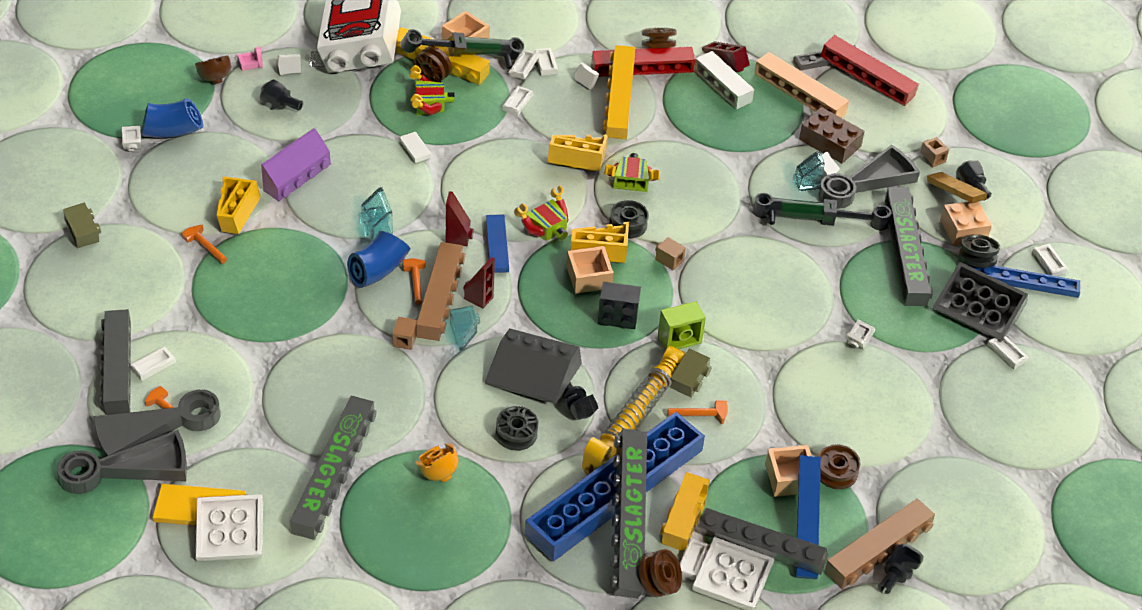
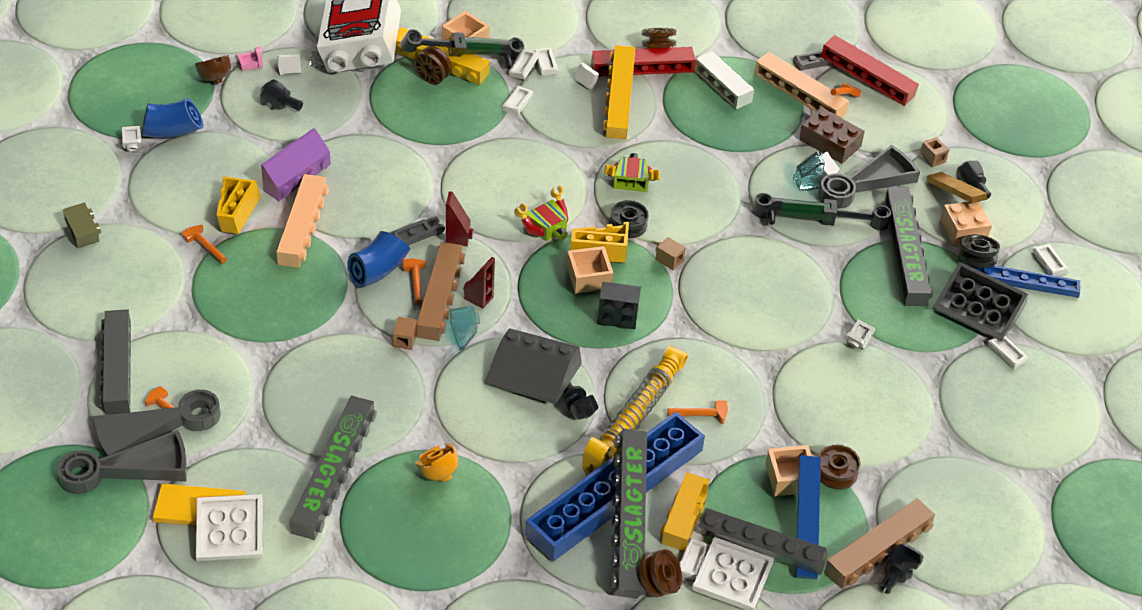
(153, 363): white tile -> none
(302, 221): none -> light nougat brick
(376, 214): clear light blue slope -> none
(415, 147): white tile -> none
(419, 230): none -> dark grey hinge
(429, 94): torso -> none
(497, 242): blue tile -> none
(516, 428): pearl dark grey wheel -> none
(578, 152): yellow wedge -> none
(681, 326): lime brick -> none
(690, 373): olive brick -> none
(731, 54): dark red slope -> none
(846, 89): none -> orange piece

